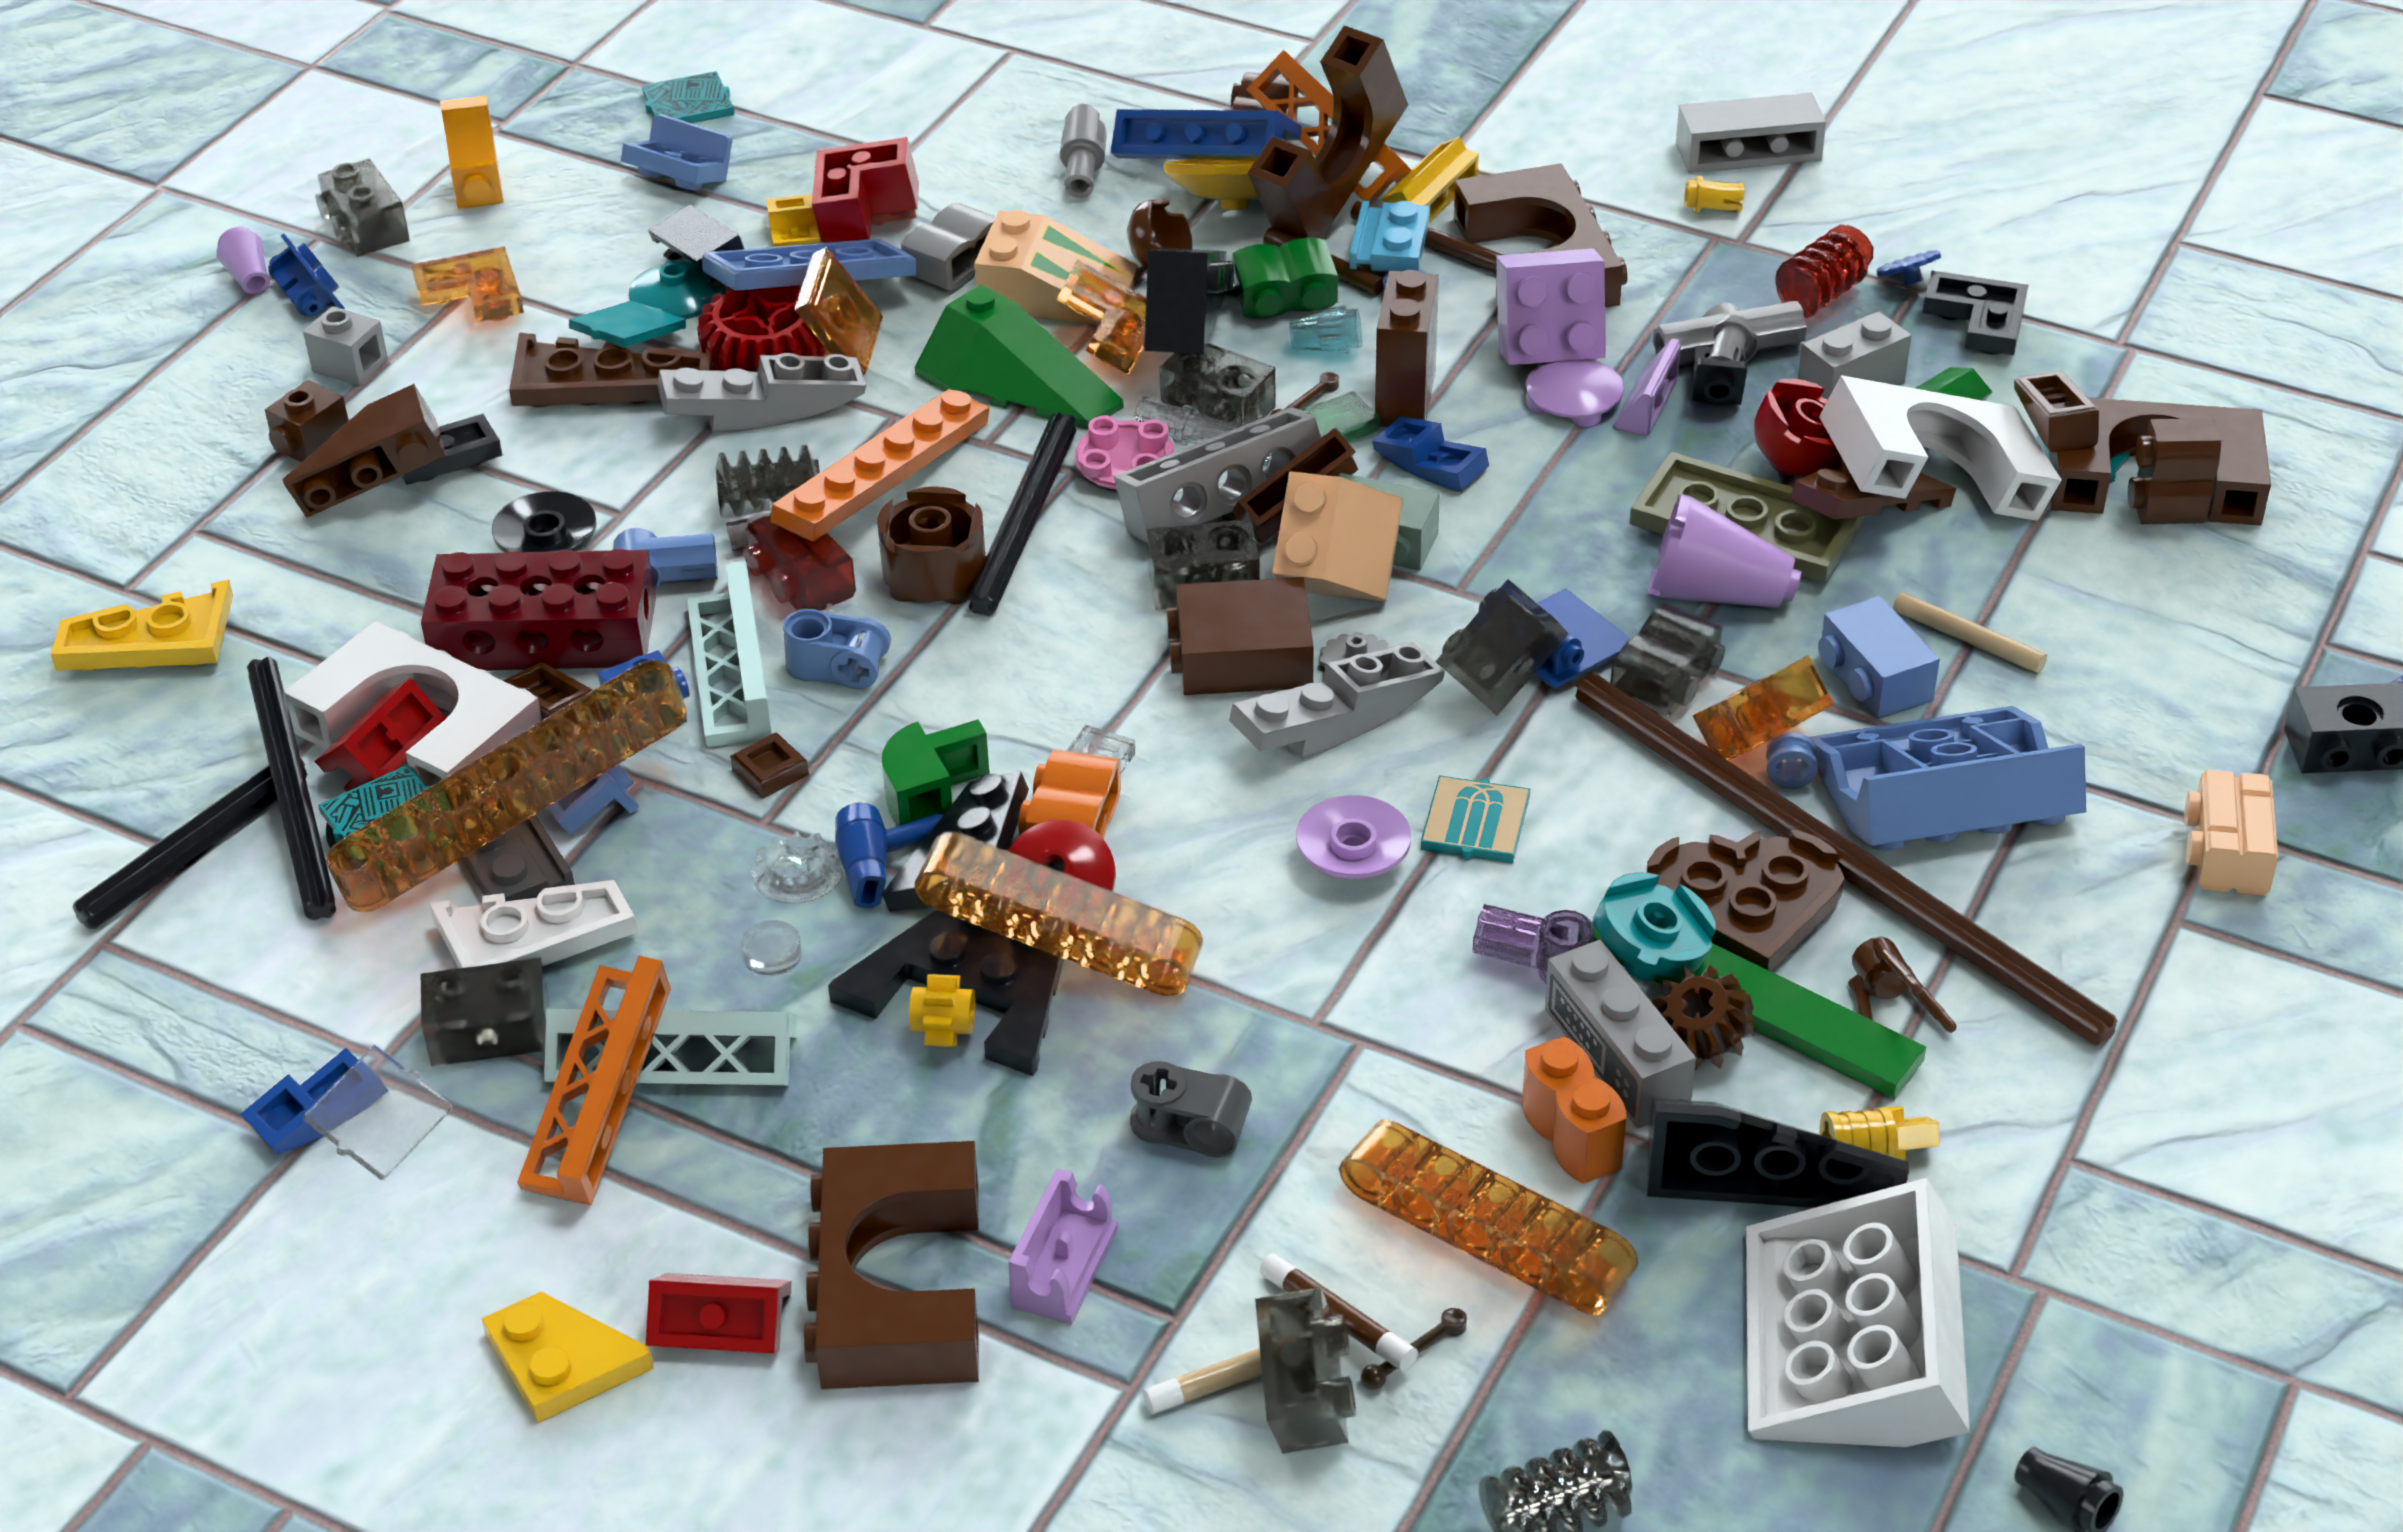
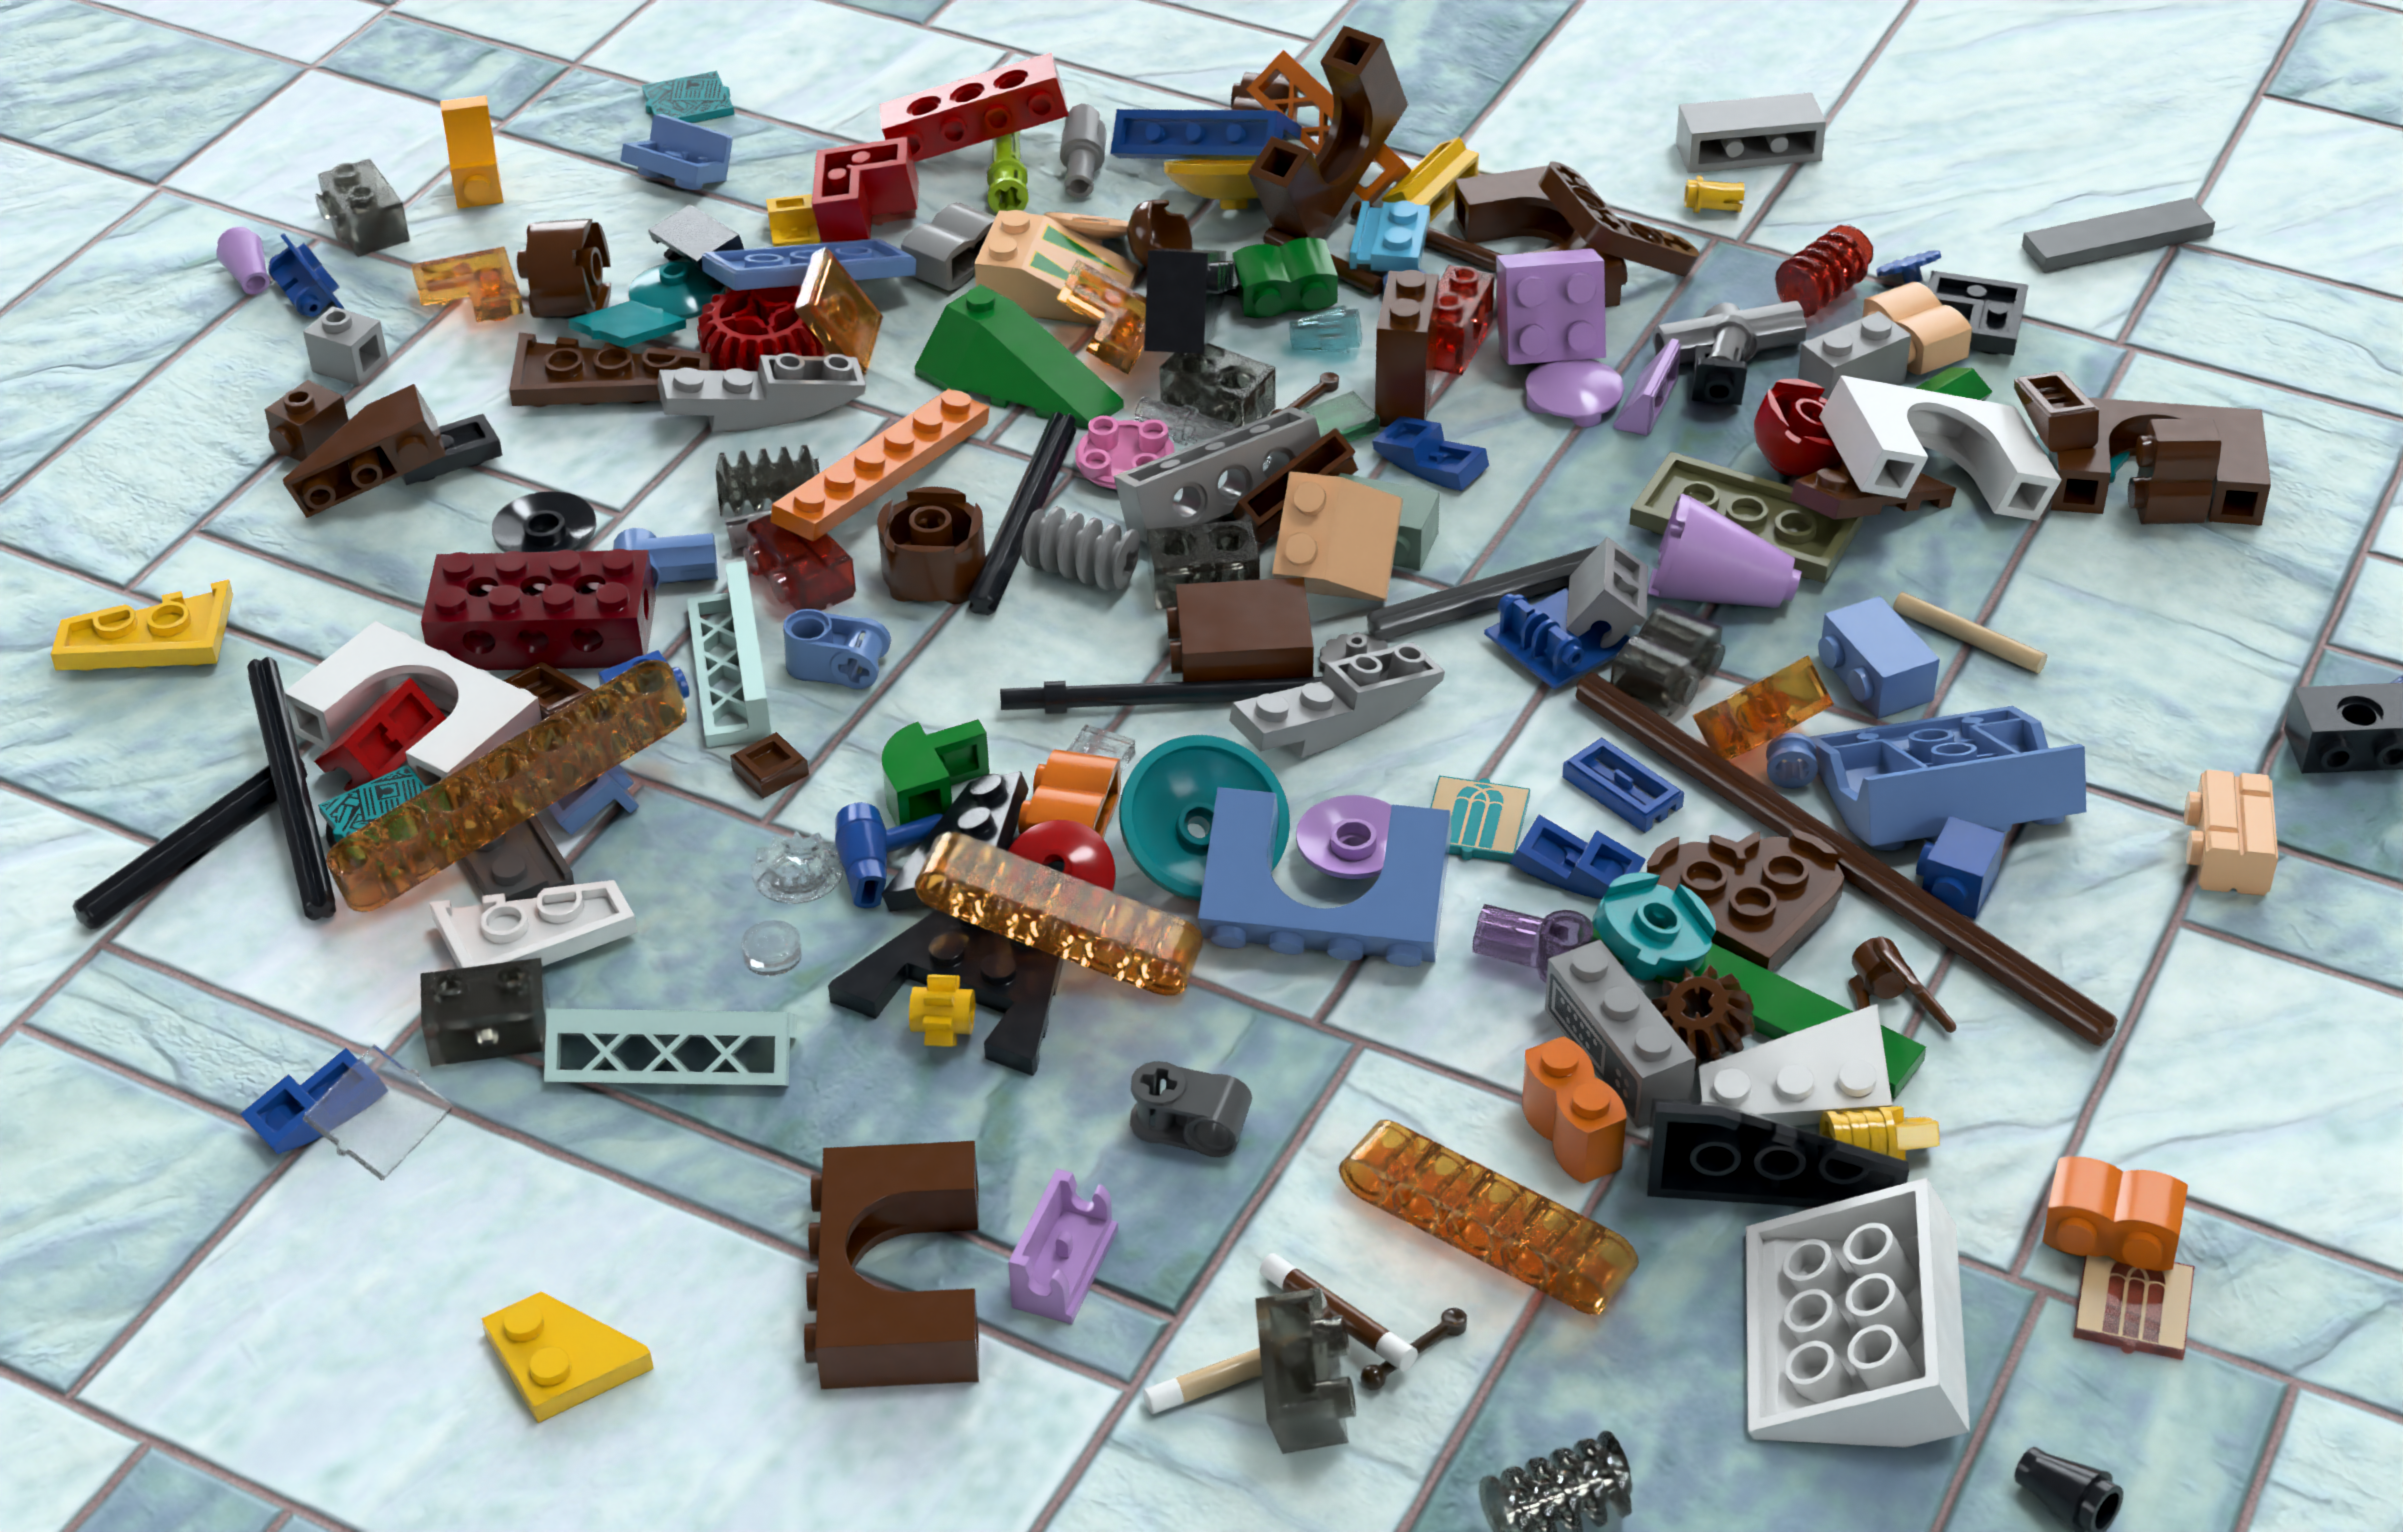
(565, 267): none -> reddish brown brick
(607, 1088): orange fence -> none
(715, 1312): red panel -> none
(977, 108): none -> red brick
(1007, 175): none -> lime pin
(1057, 697): none -> black bar
(1080, 550): none -> light grey piece
(1090, 226): none -> light nougat dish
(1179, 788): none -> teal dish
(1391, 920): none -> medium blue arch
(1463, 316): none -> clear red brick
(1473, 596): none -> dark grey axle
(1501, 646): clear smoke brick -> none
(1571, 862): none -> blue slope
(1608, 588): none -> light grey hinge
(1610, 233): none -> reddish brown beam
(1616, 788): none -> blue tile
(1806, 1072): none -> white wing
(1937, 331): none -> light nougat brick
(1962, 865): none -> brick
(2115, 1213): none -> orange brick
(2118, 234): none -> tile
(2134, 1306): none -> piece

